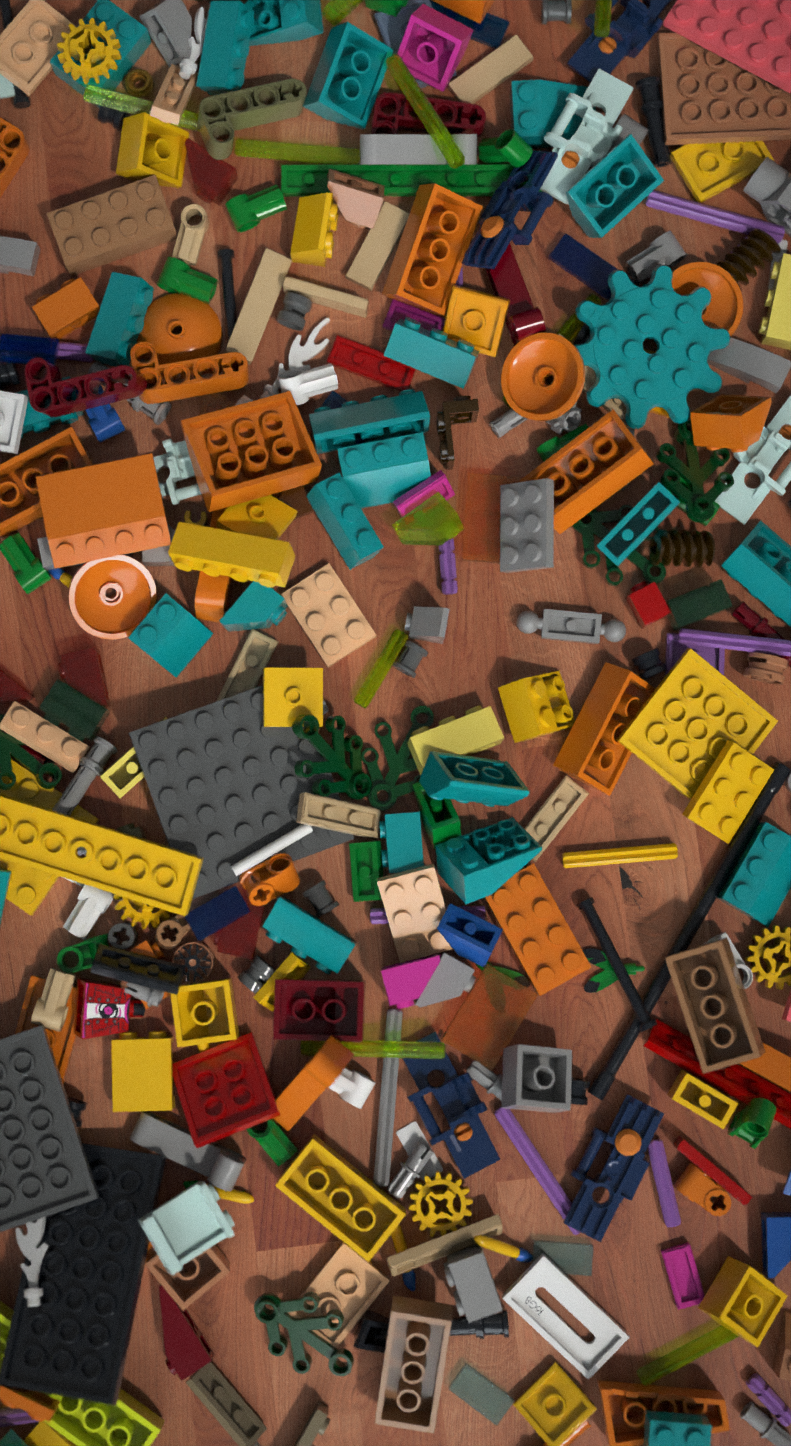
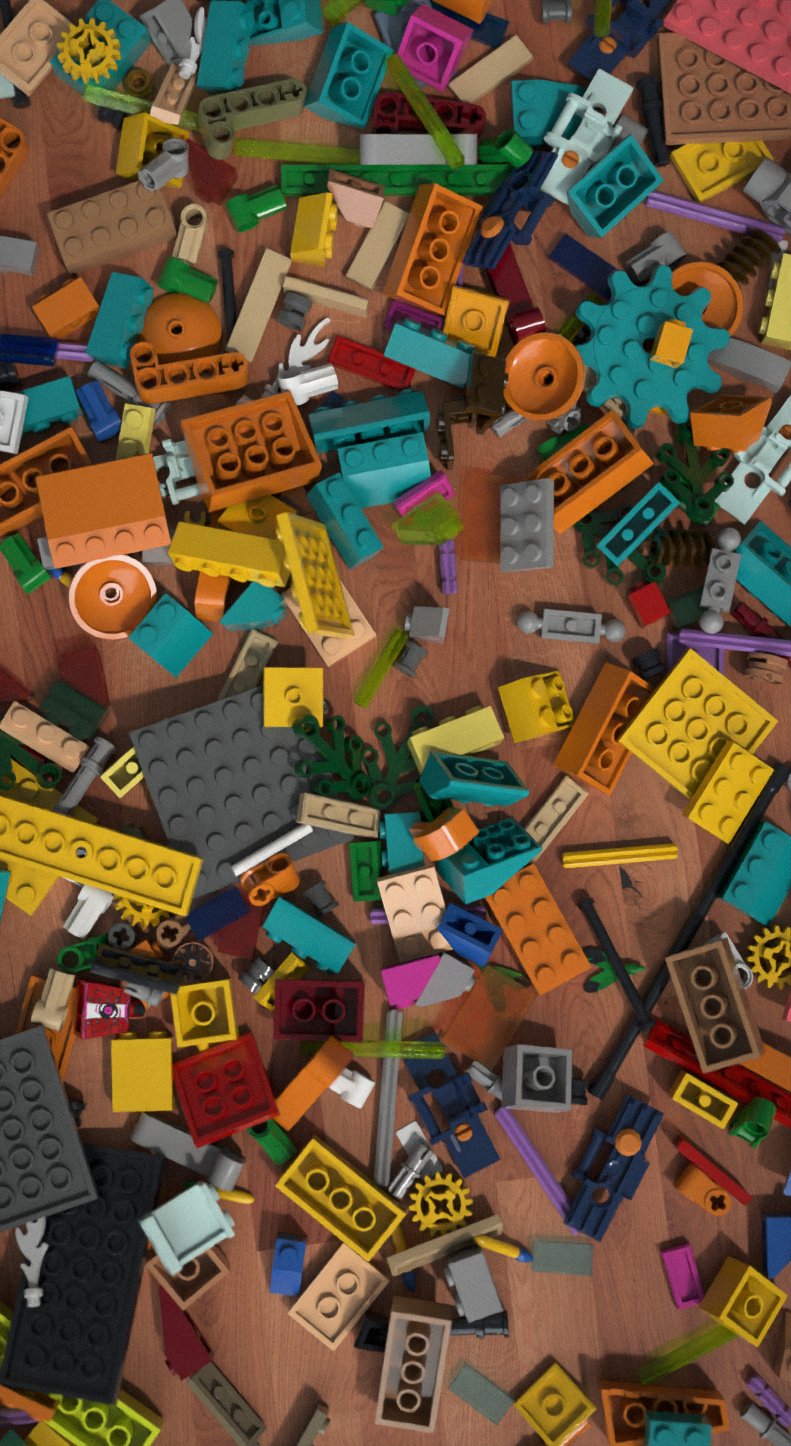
(87, 387): dark red beam -> none
(135, 431): none -> light yellow plate
(167, 165): none -> light grey piece
(288, 1264): none -> blue slope
(300, 1331): dark green plant -> none
(314, 576): none -> yellow plate
(445, 834): none -> orange brick
(485, 390): none -> dark brown bracket
(583, 1355): white piece -> none
(664, 1183): medium lavender axle -> none
(671, 343): none -> light orange brick
(720, 580): none -> light grey plate

